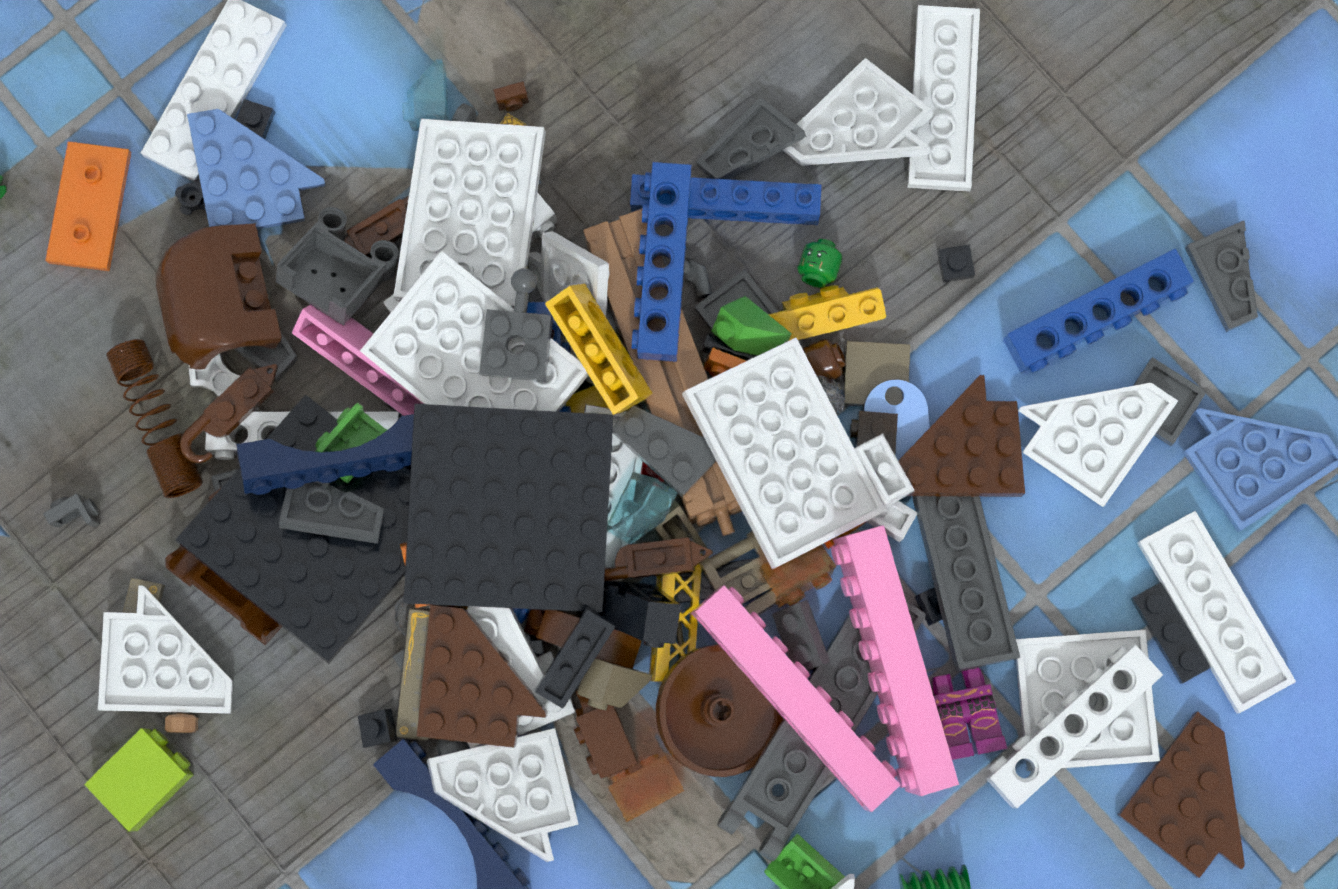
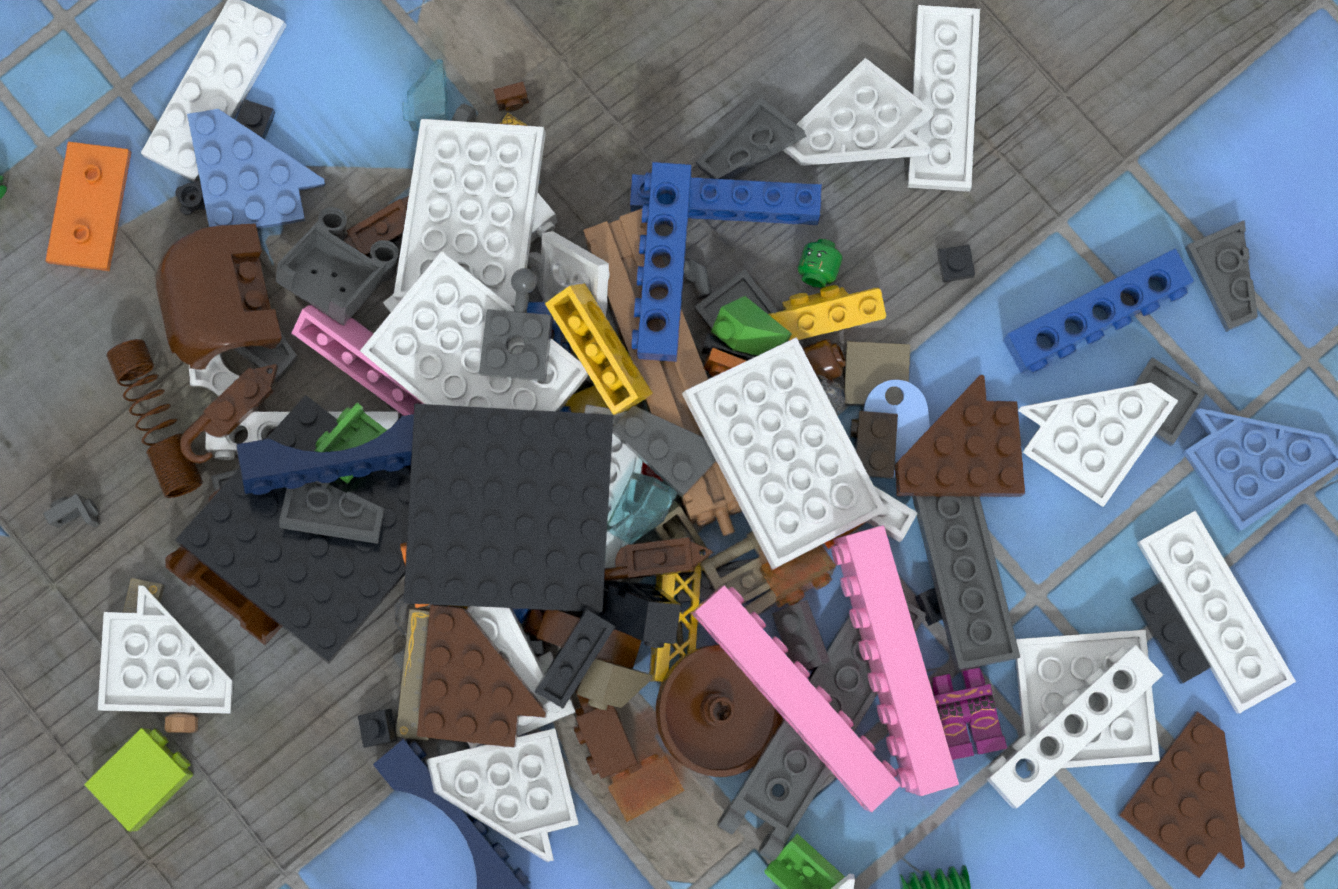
(884, 470): white slope -> none

